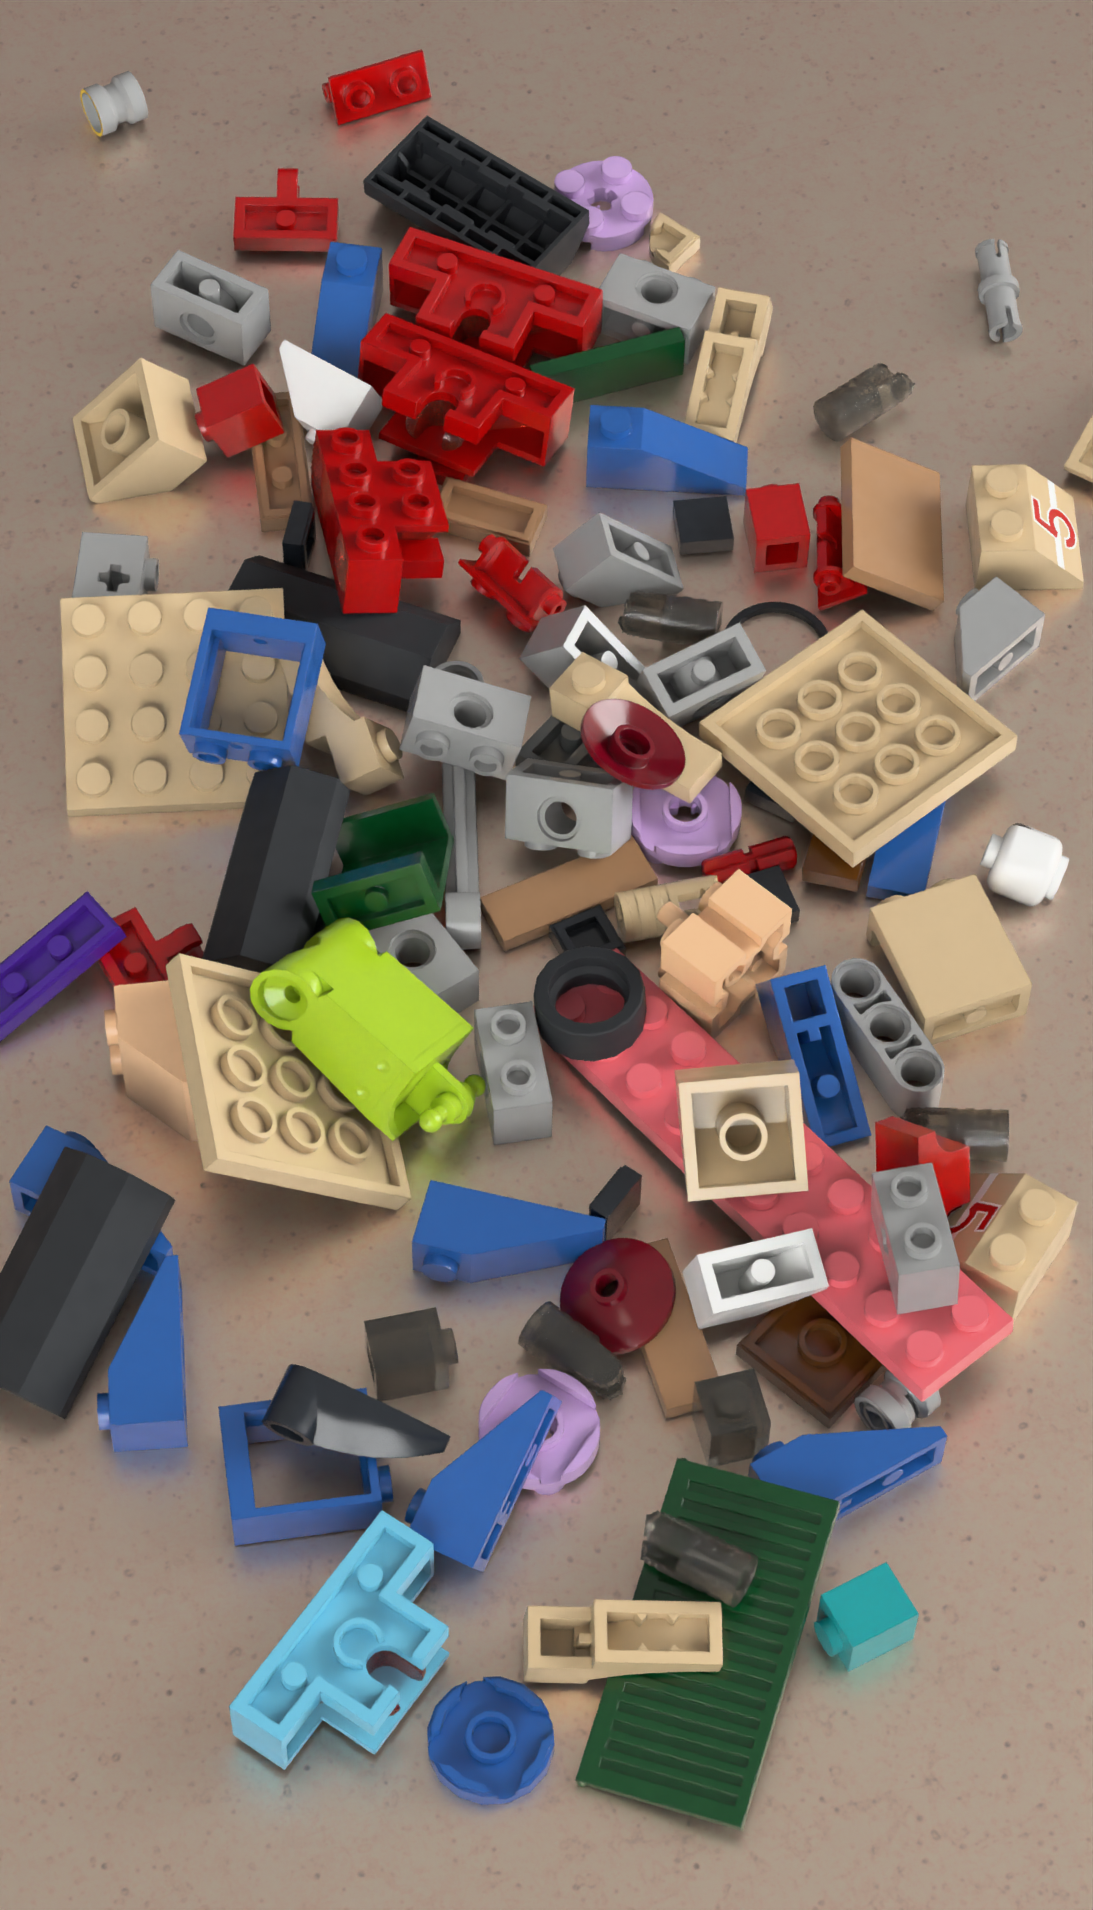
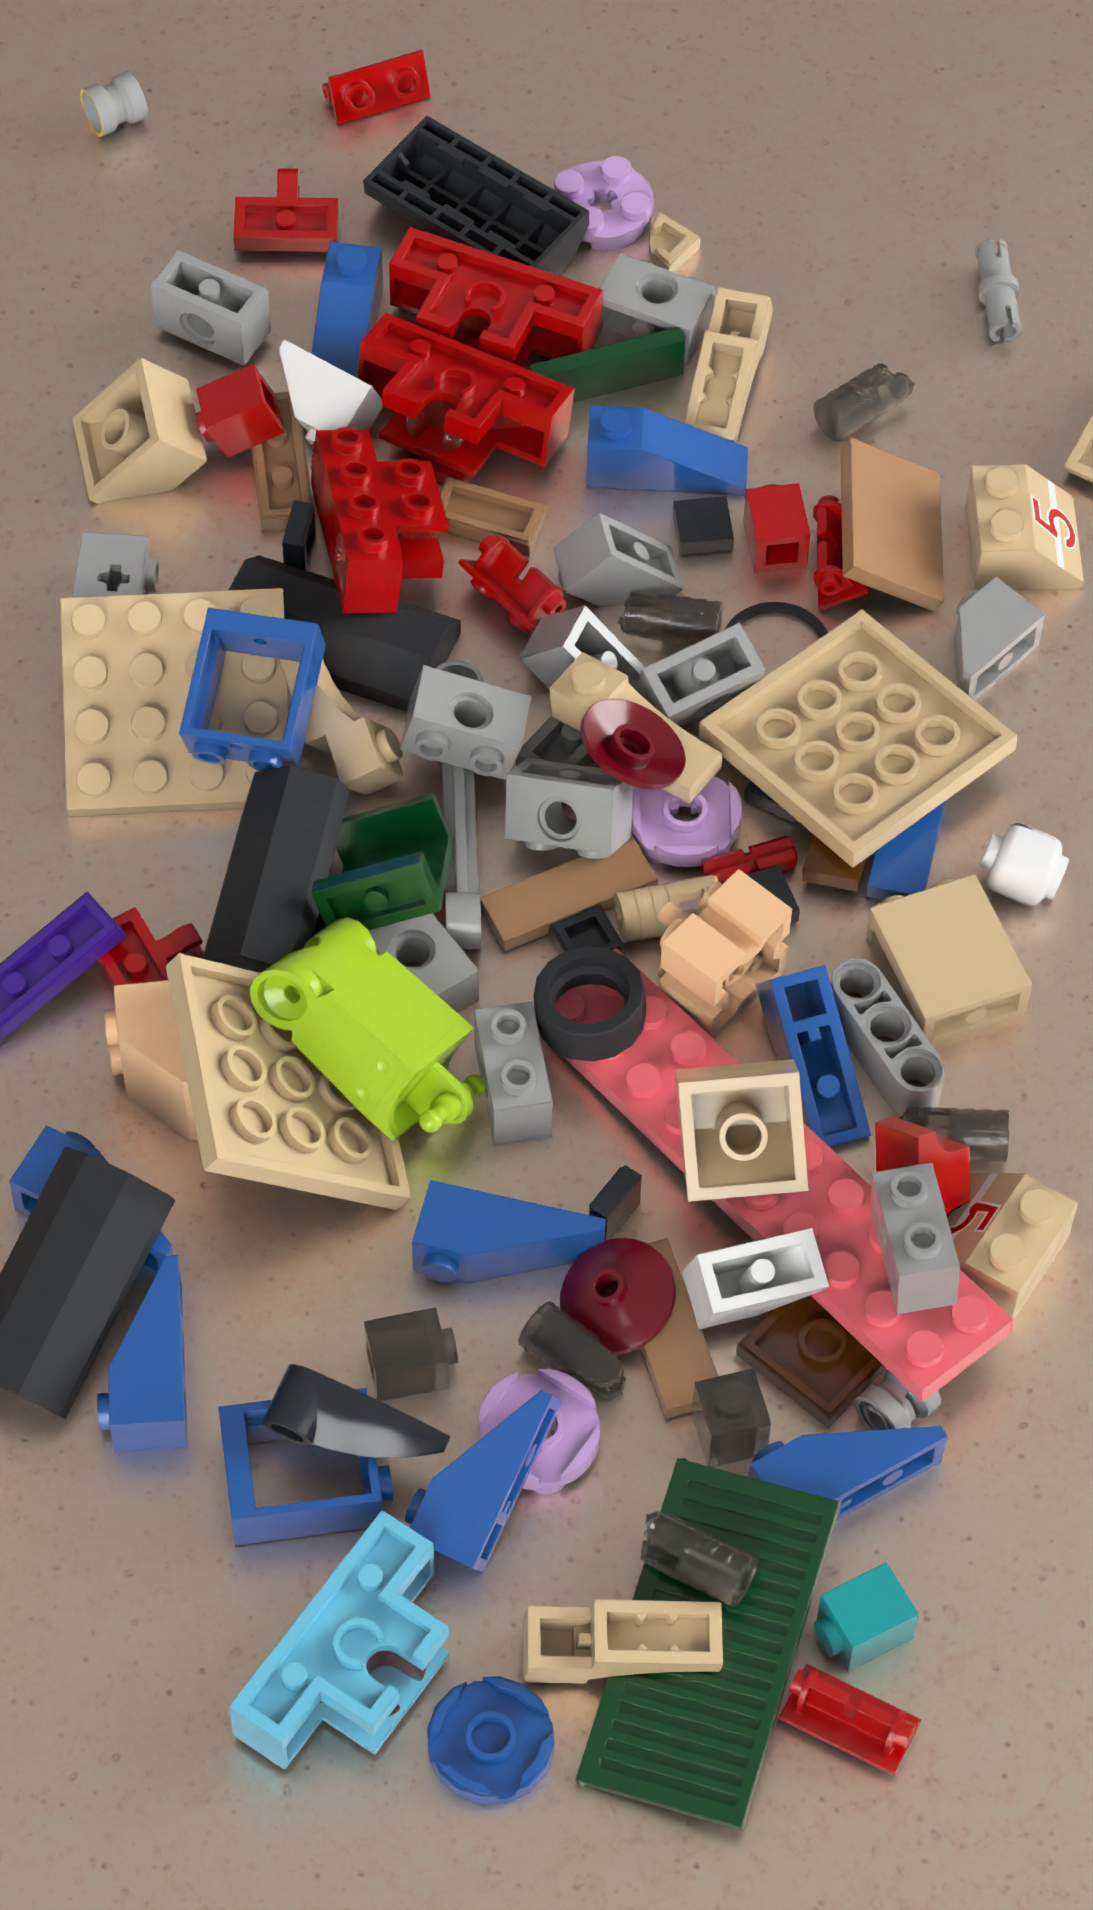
(849, 1718): none -> red hinge

